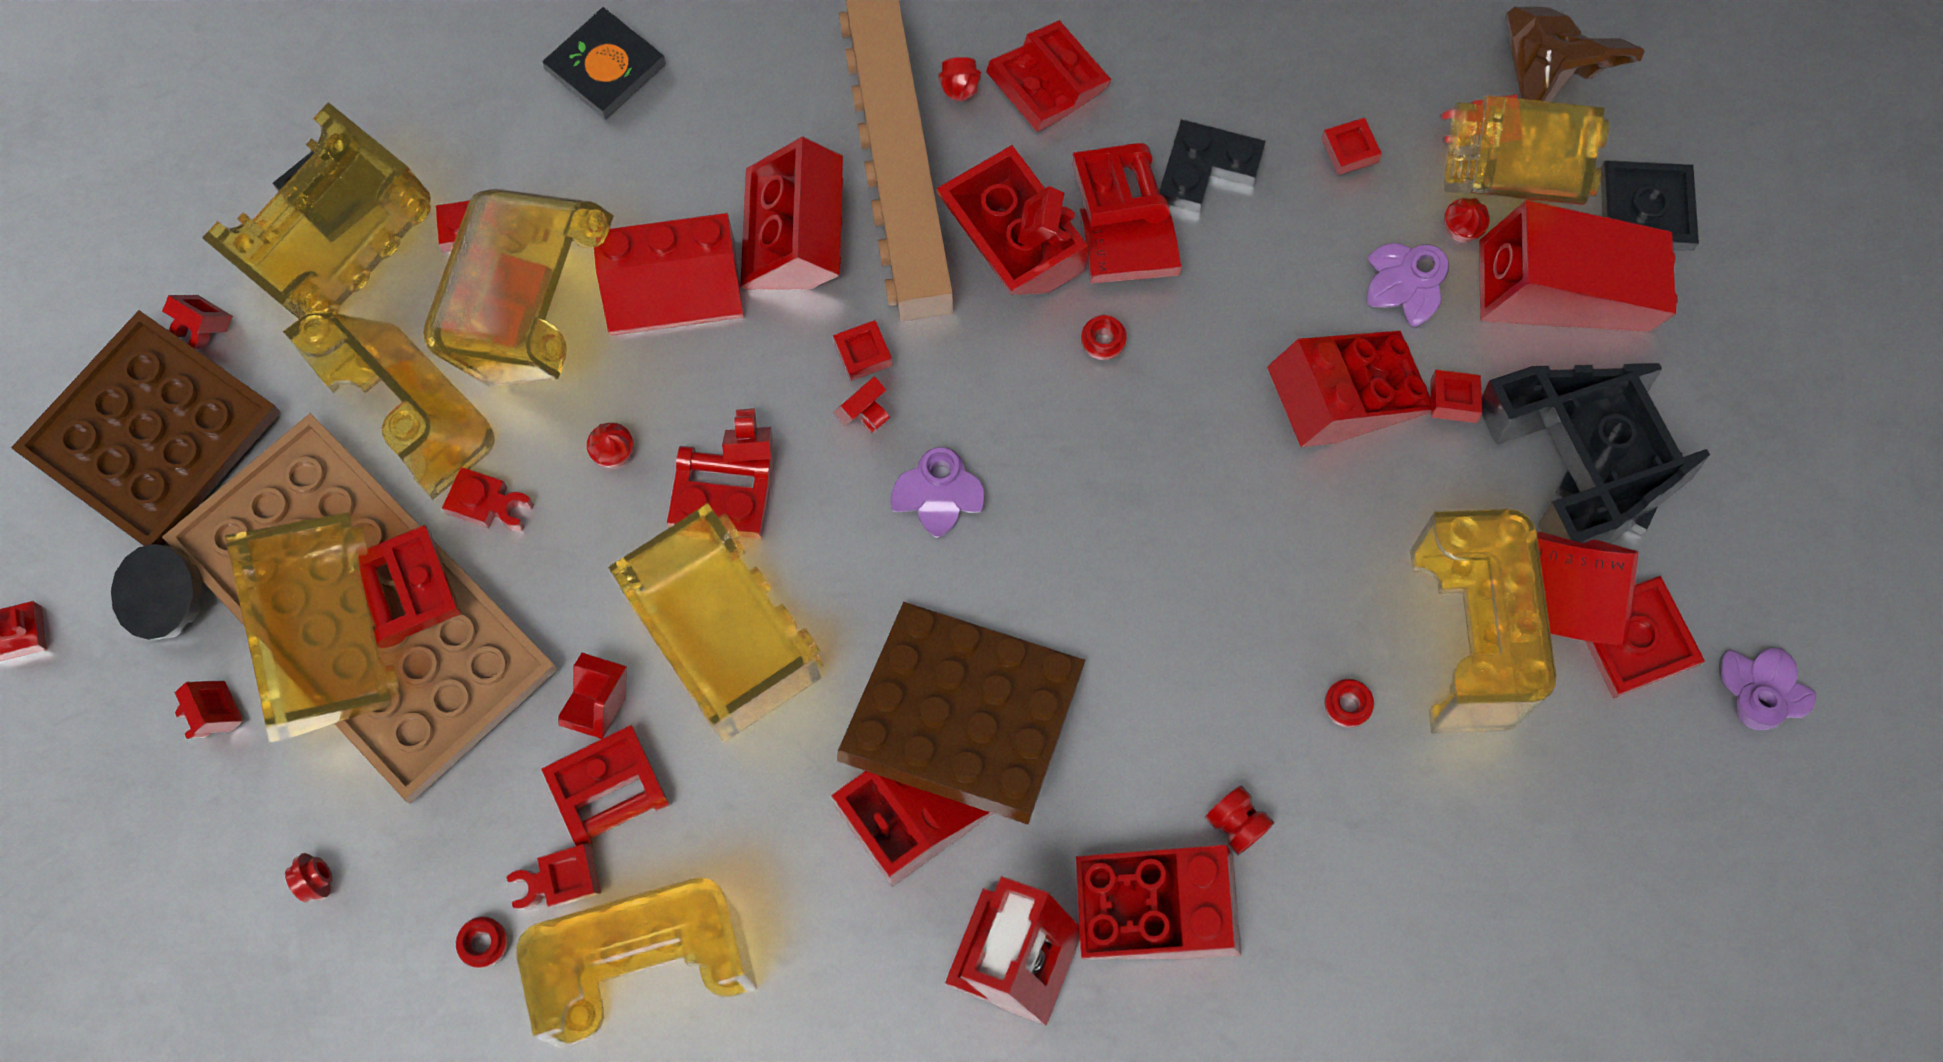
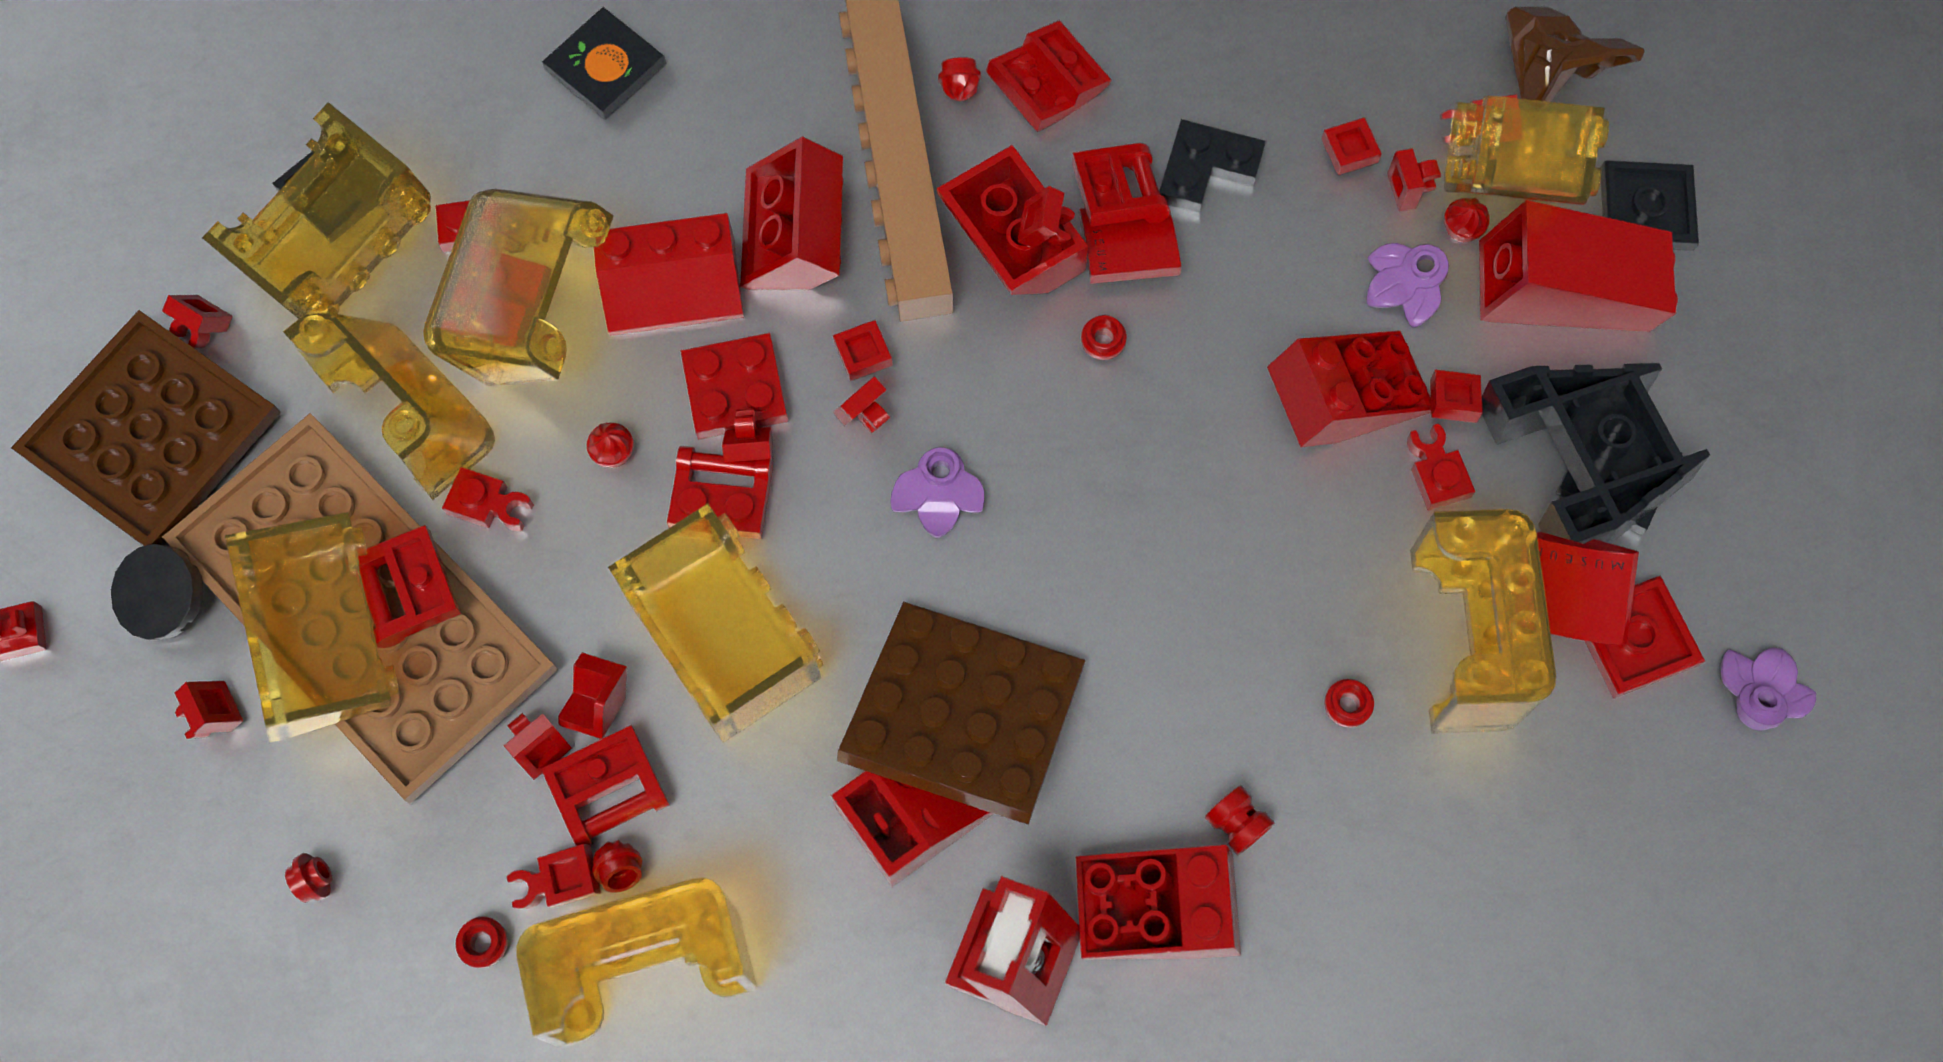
(535, 744): none -> red tile
(617, 866): none -> red plate
(732, 378): none -> red plate
(1411, 178): none -> red tile
(1439, 474): none -> red plate

